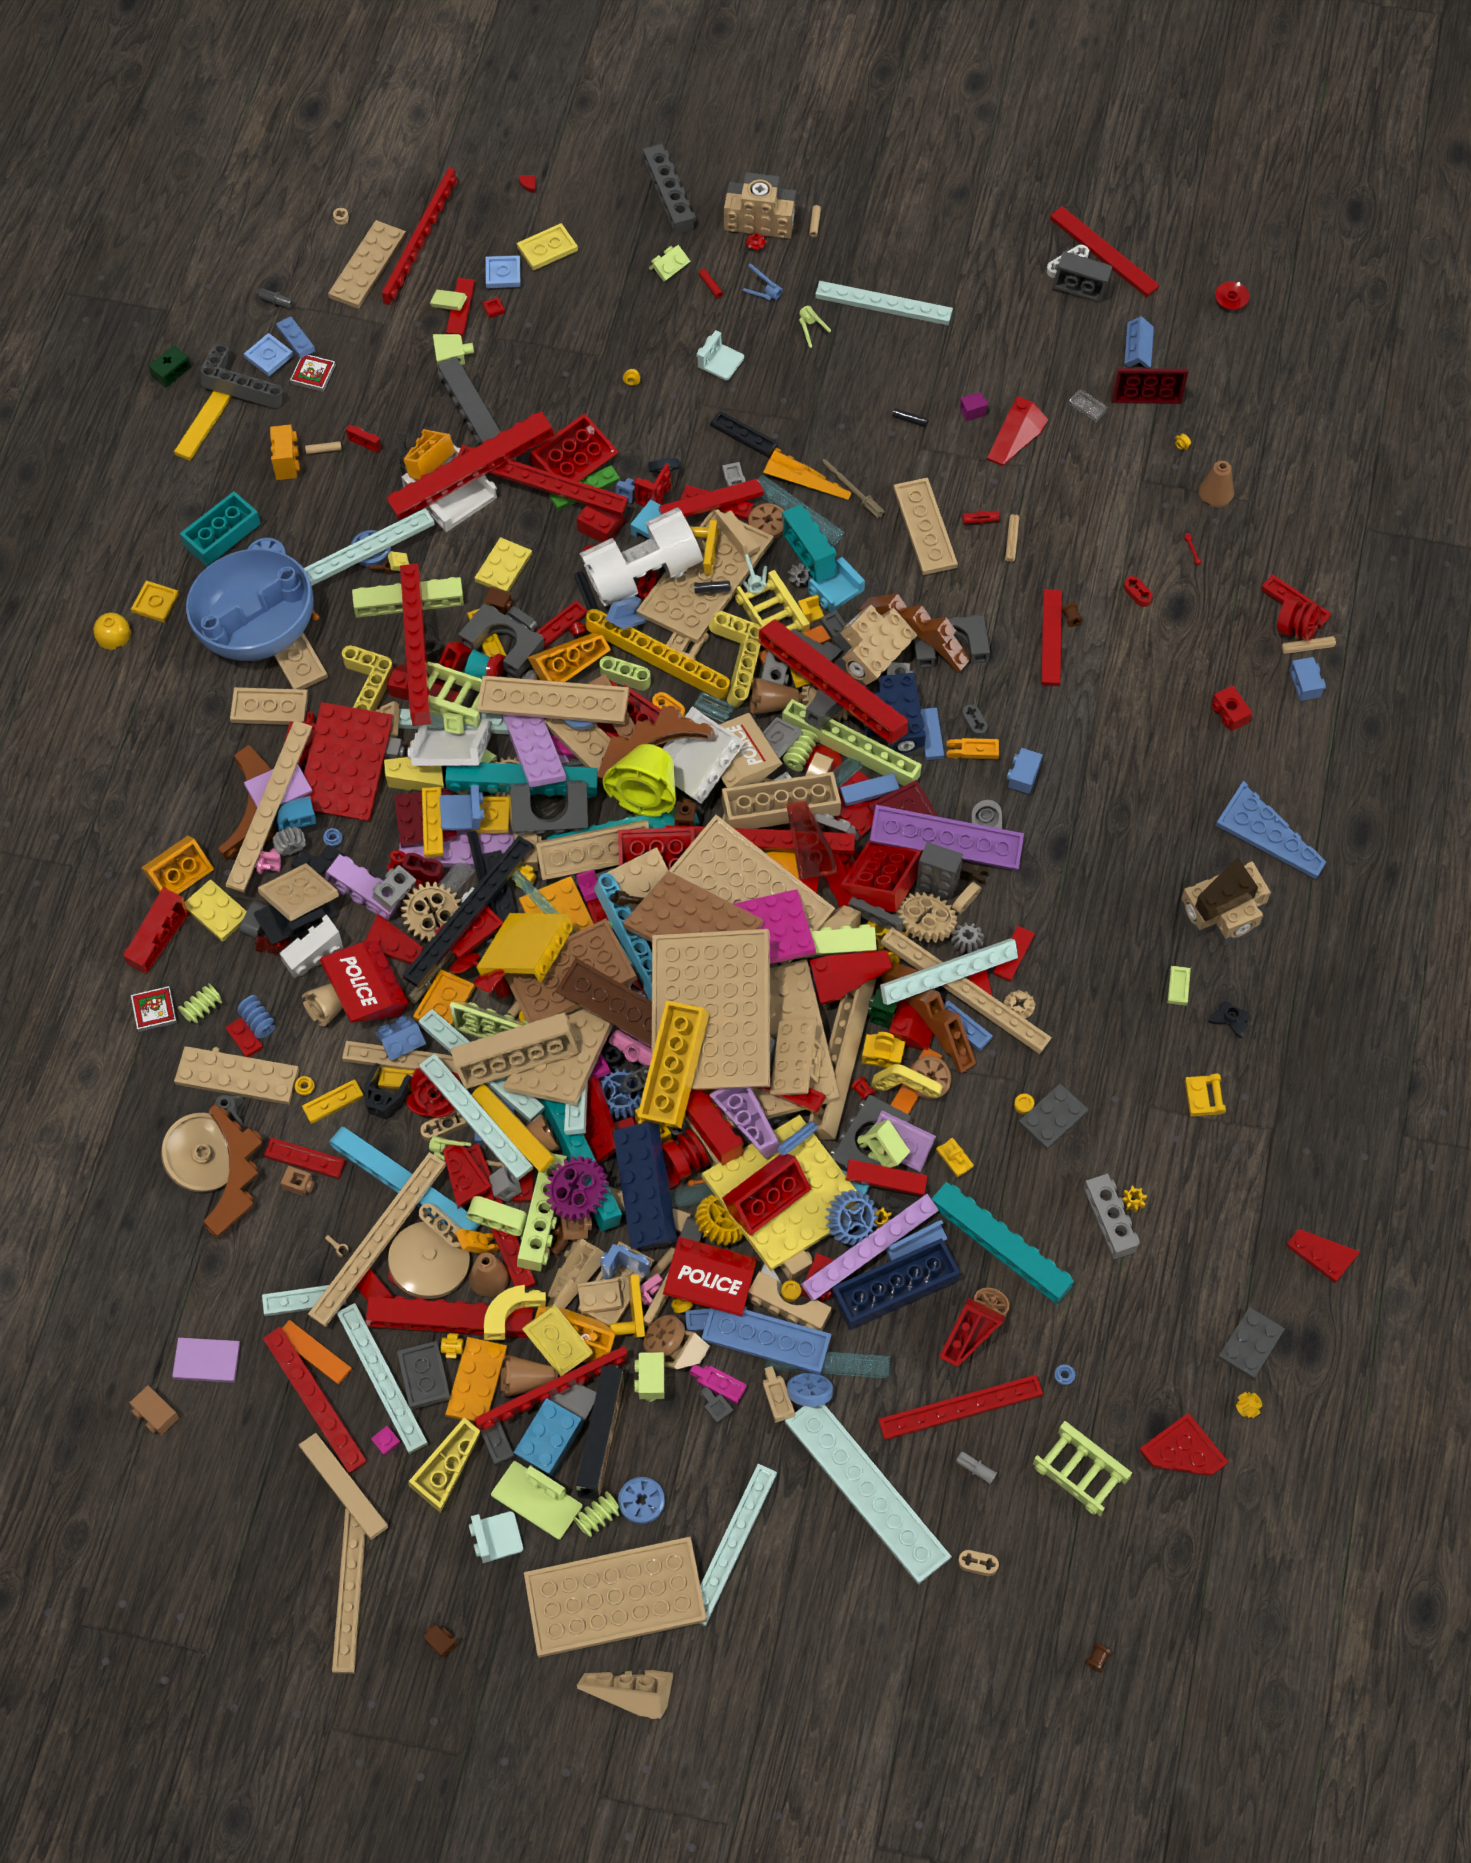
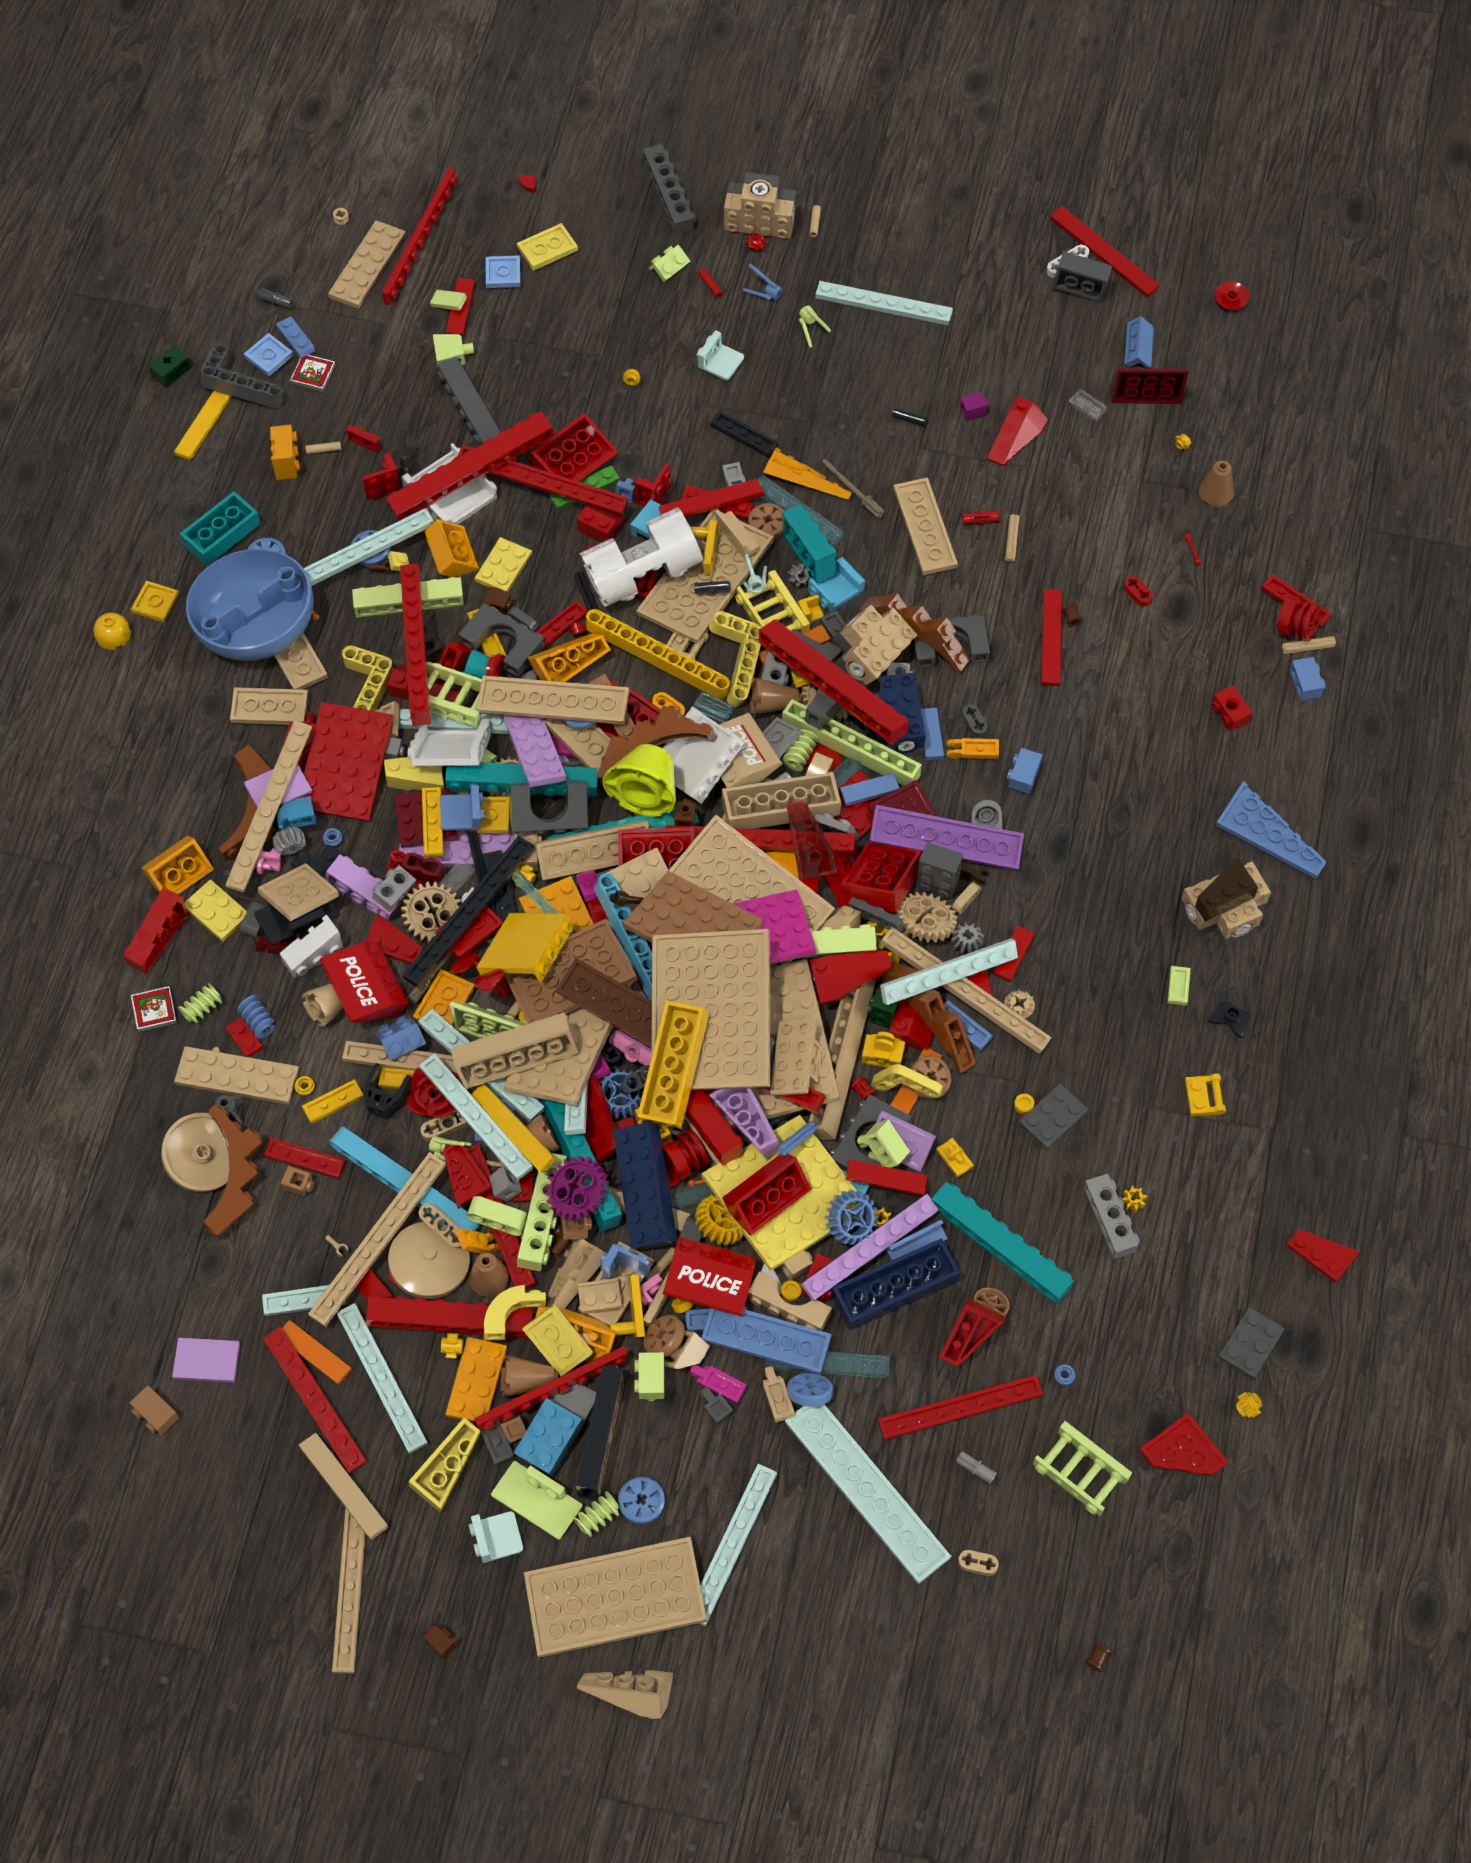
(382, 481): none -> red bracket
(385, 1440): dark pink plate -> none
(423, 1375): dark grey plate -> none
(428, 454): light orange wedge -> none
(451, 549): none -> light orange slope
(453, 723): yellowish green tile -> none
(493, 307): red tile -> none
(514, 1428): none -> medium nougat plate
(624, 613): medium blue panel -> none
(631, 679): yellowish green beam -> none
(657, 465): black bush -> none

